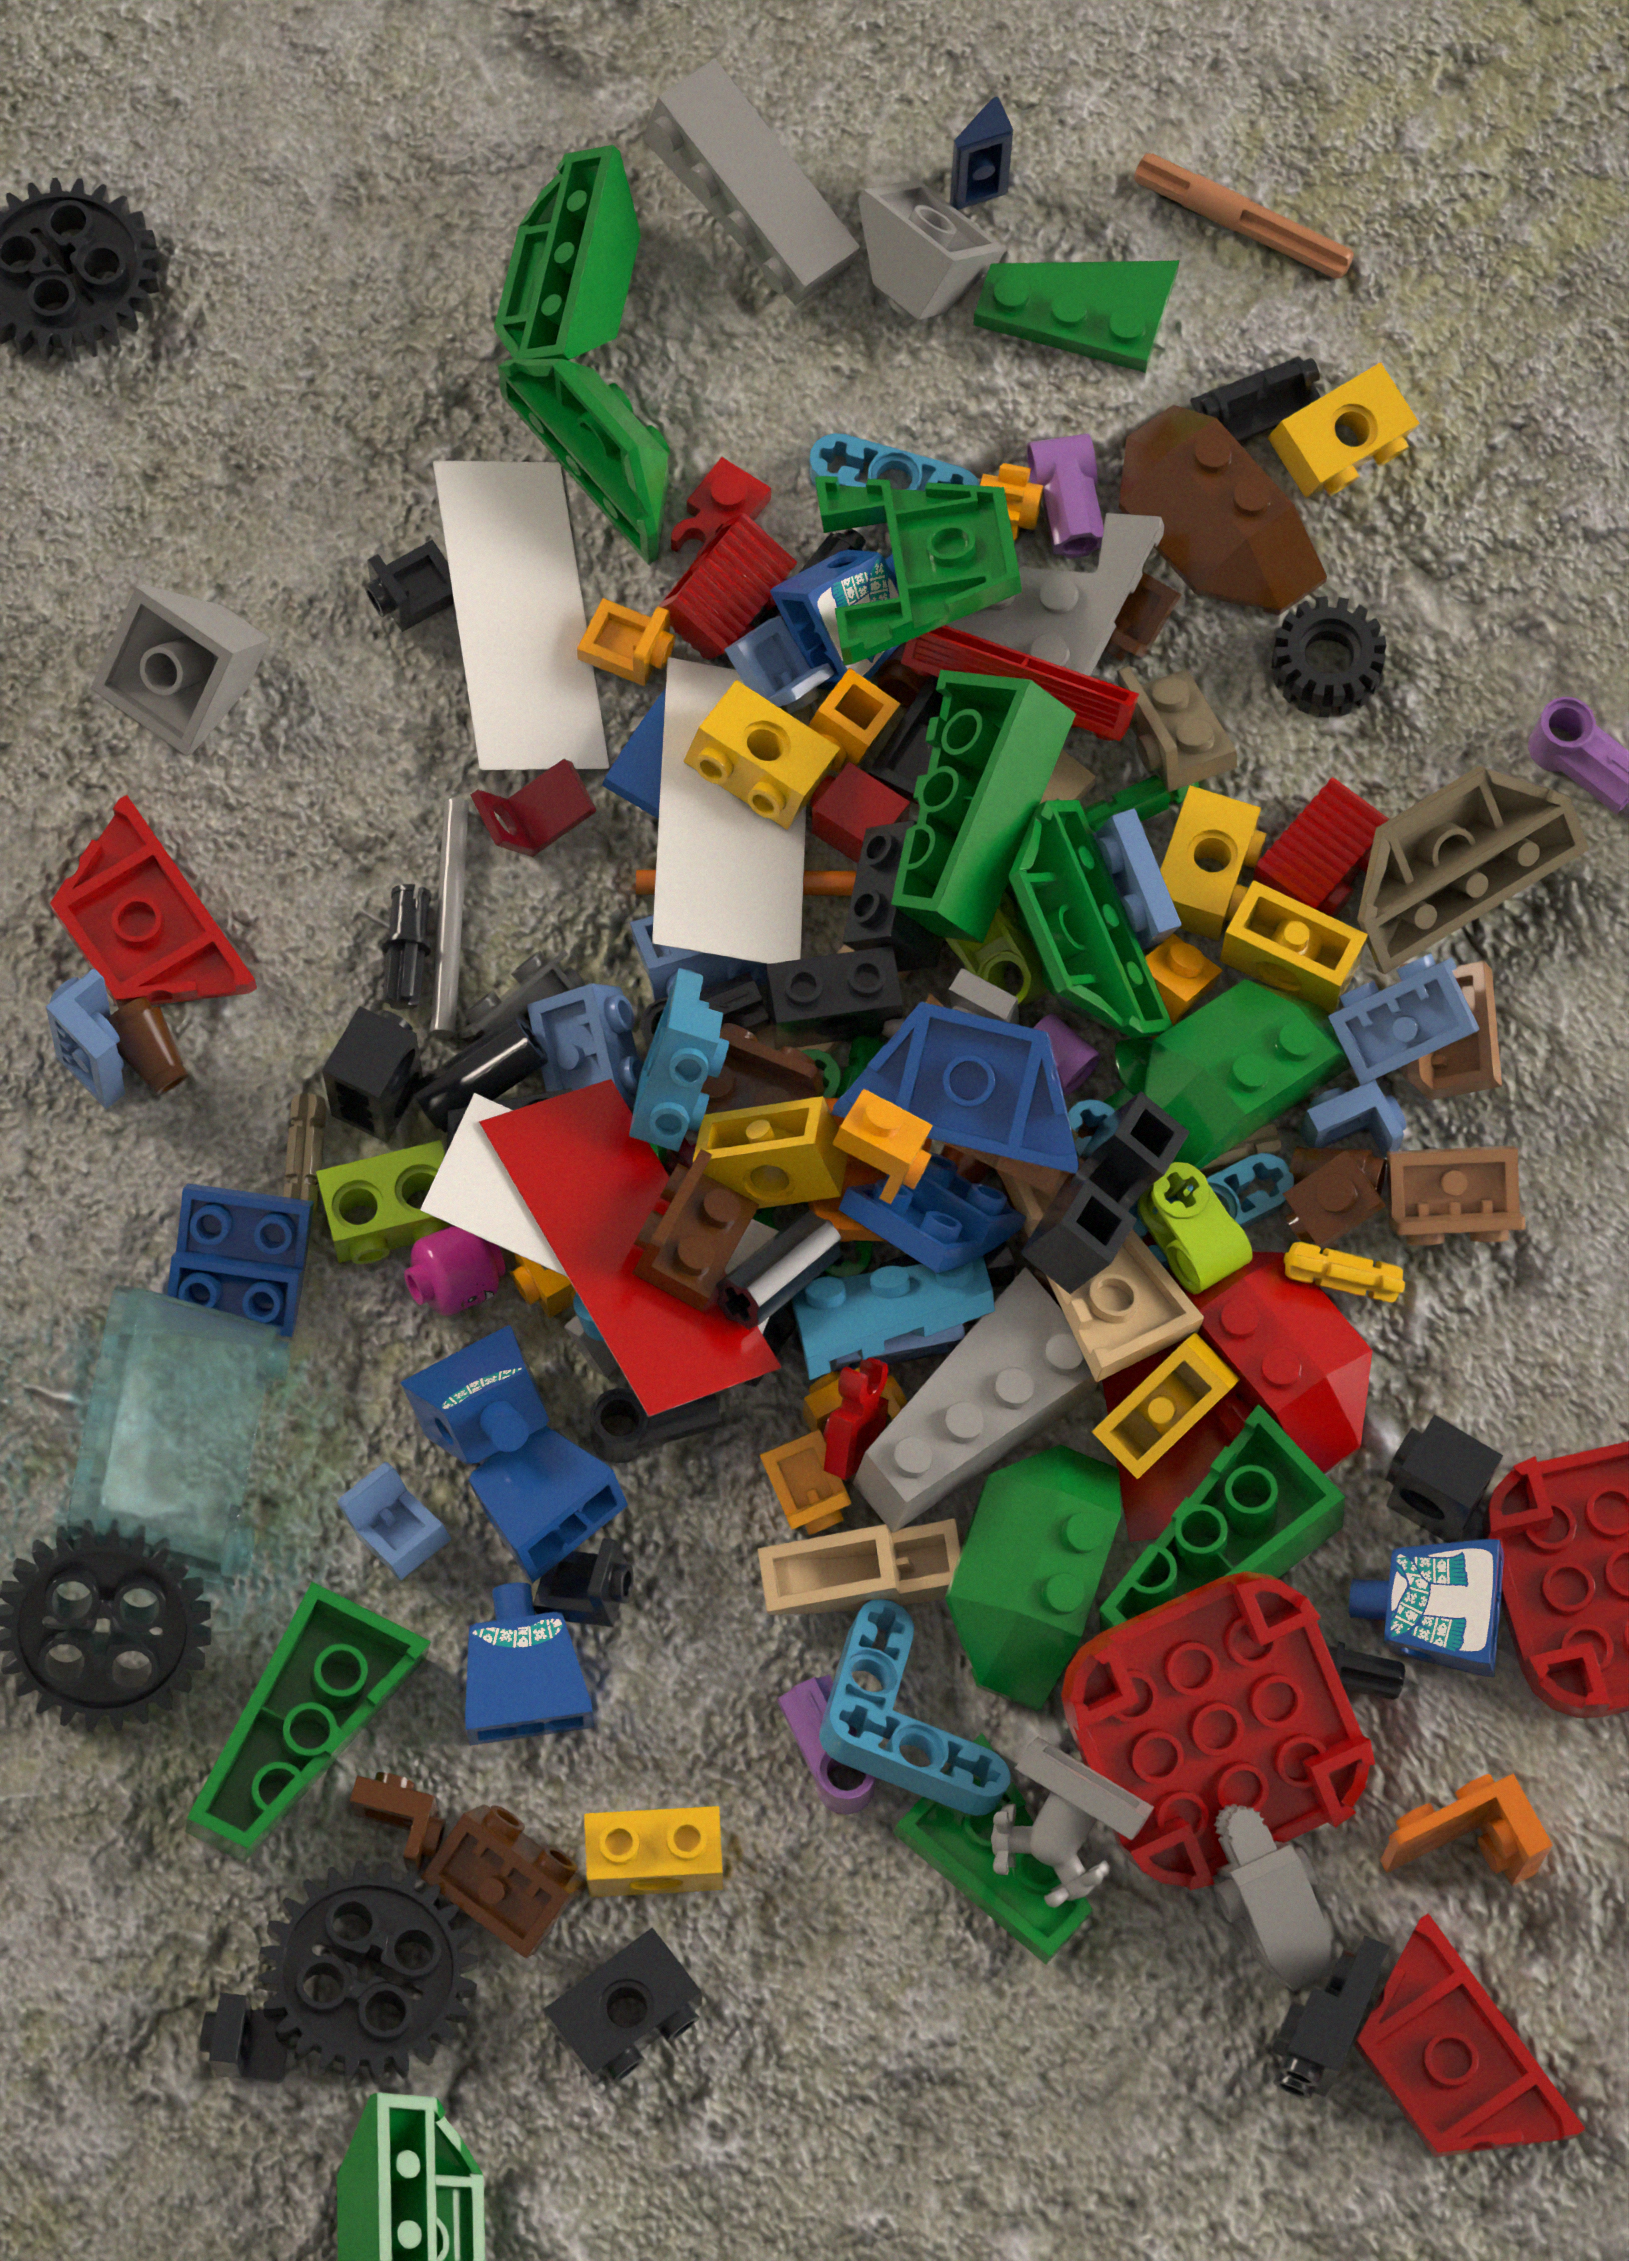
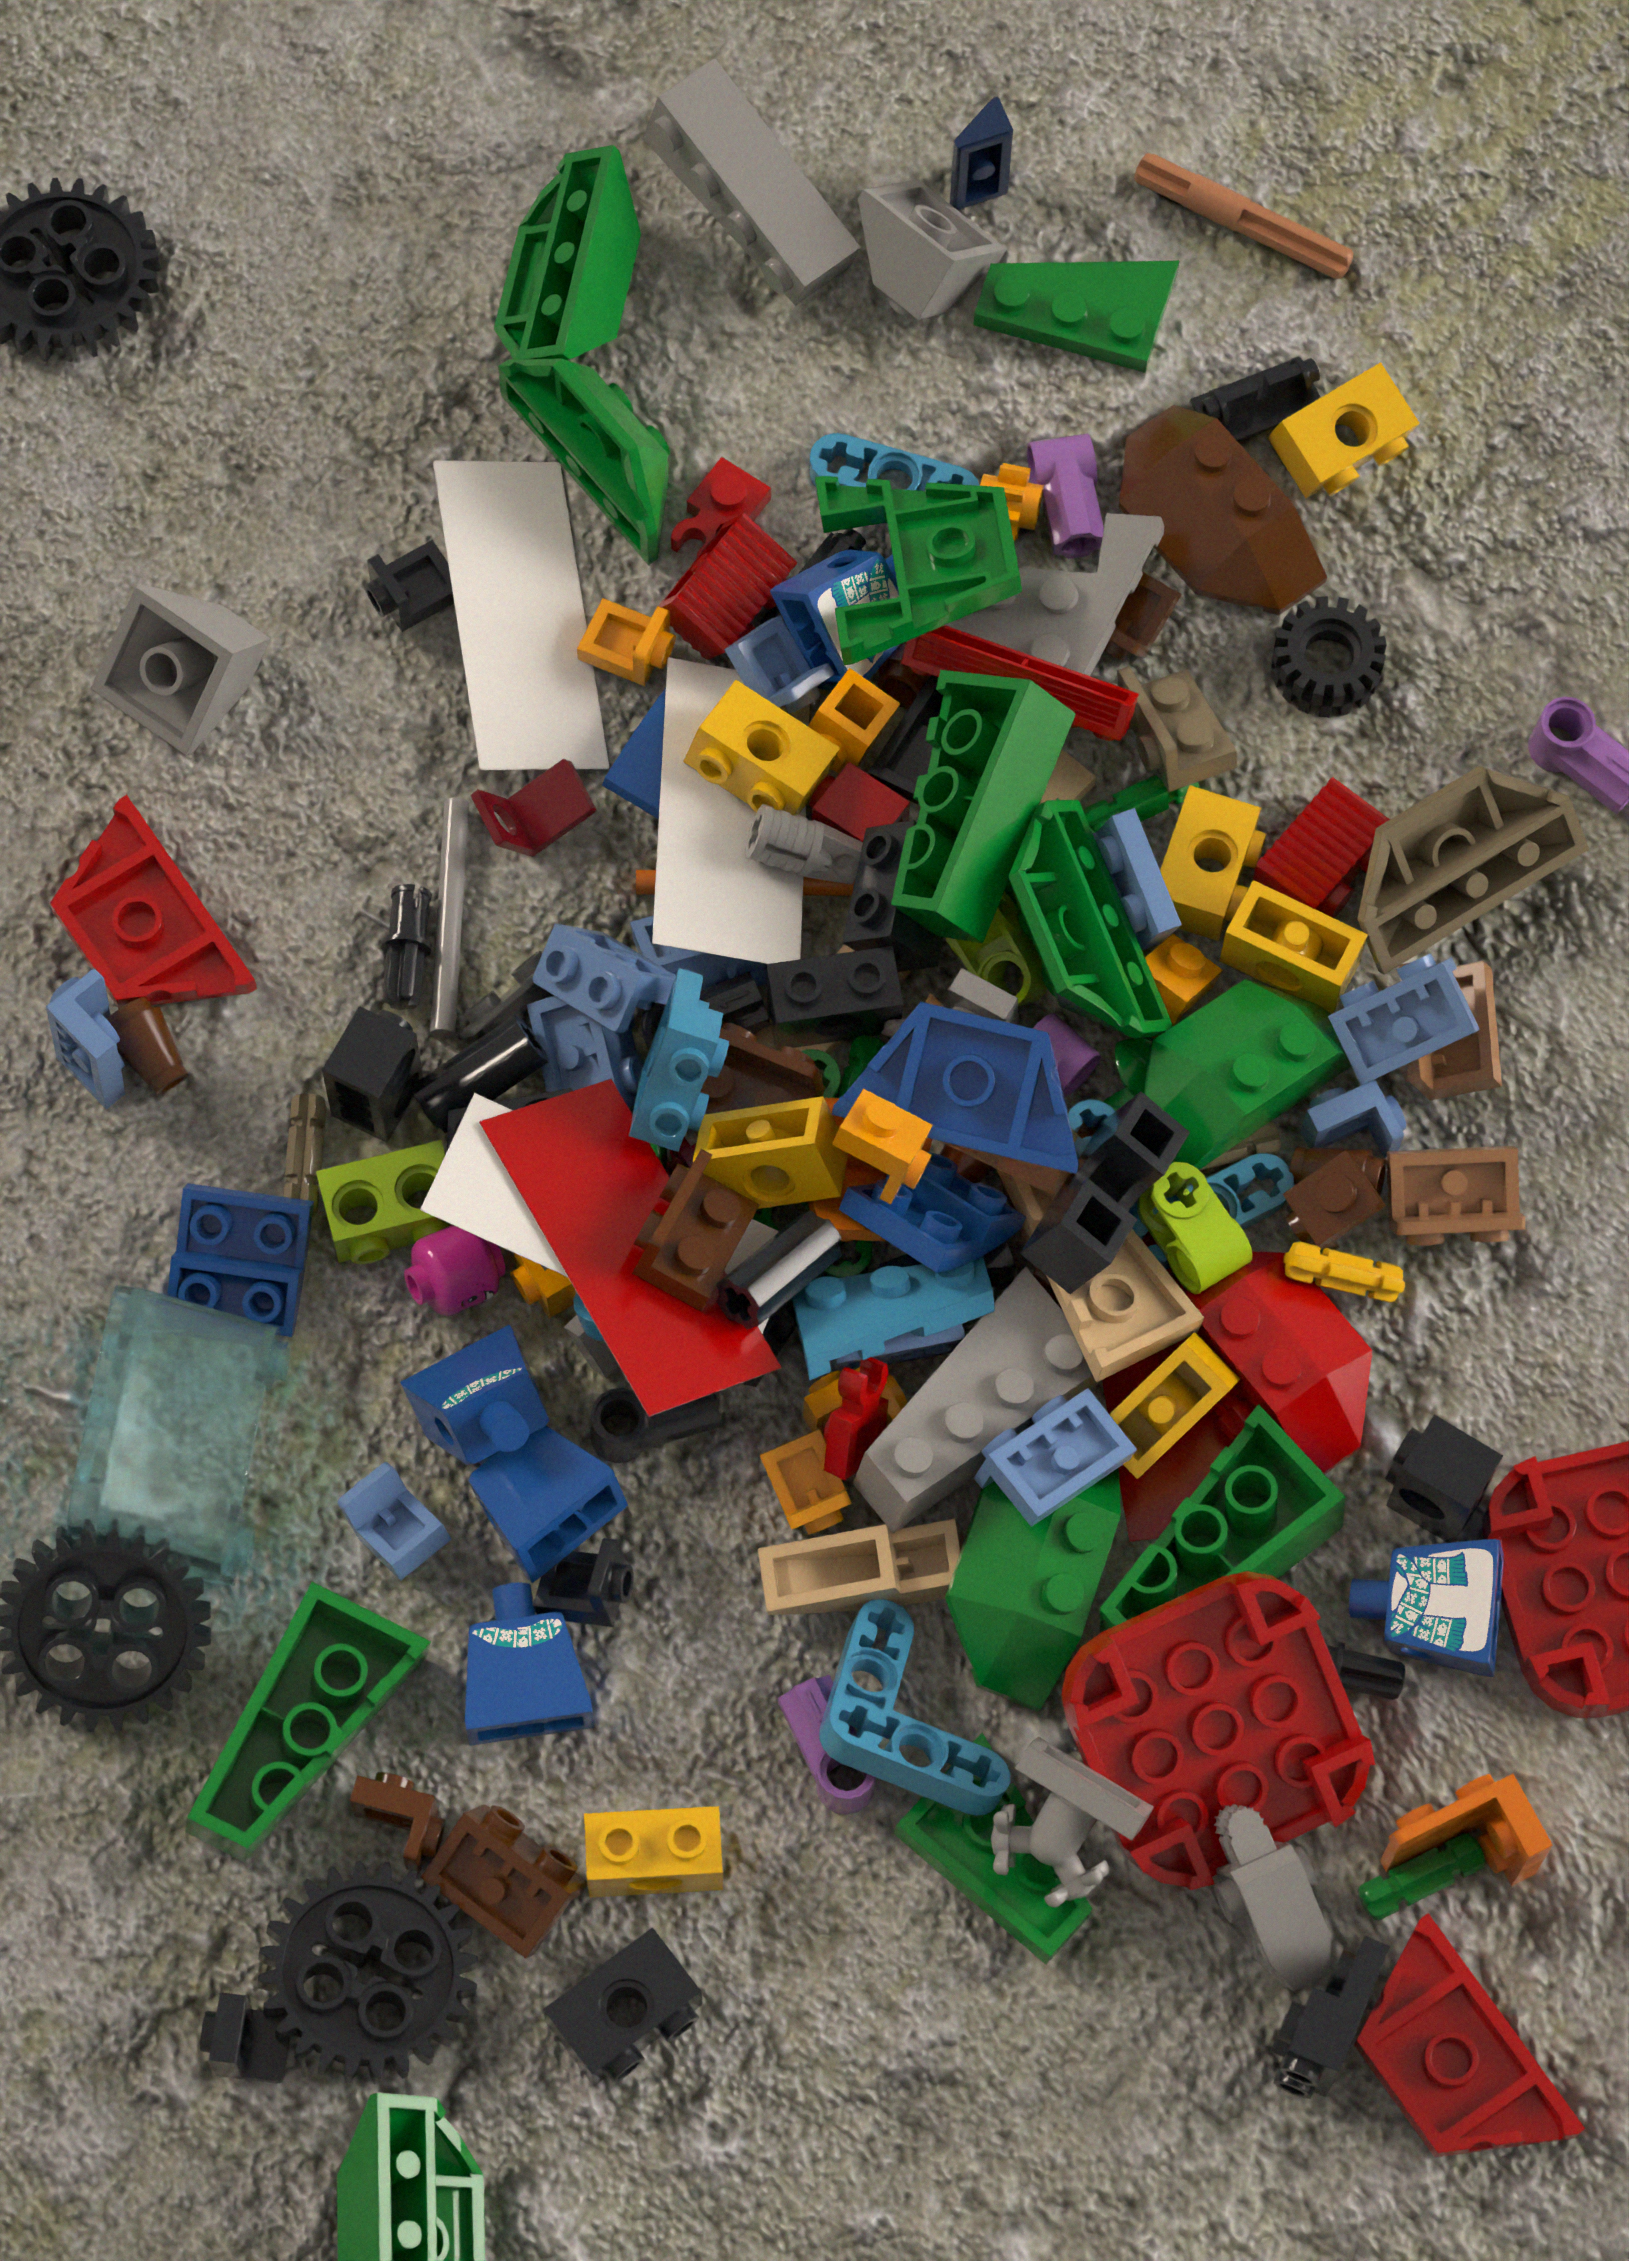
(600, 976): none -> medium blue bracket
(802, 846): none -> light grey hinge
(1056, 1456): none -> medium blue bracket
(1421, 1876): none -> green axle

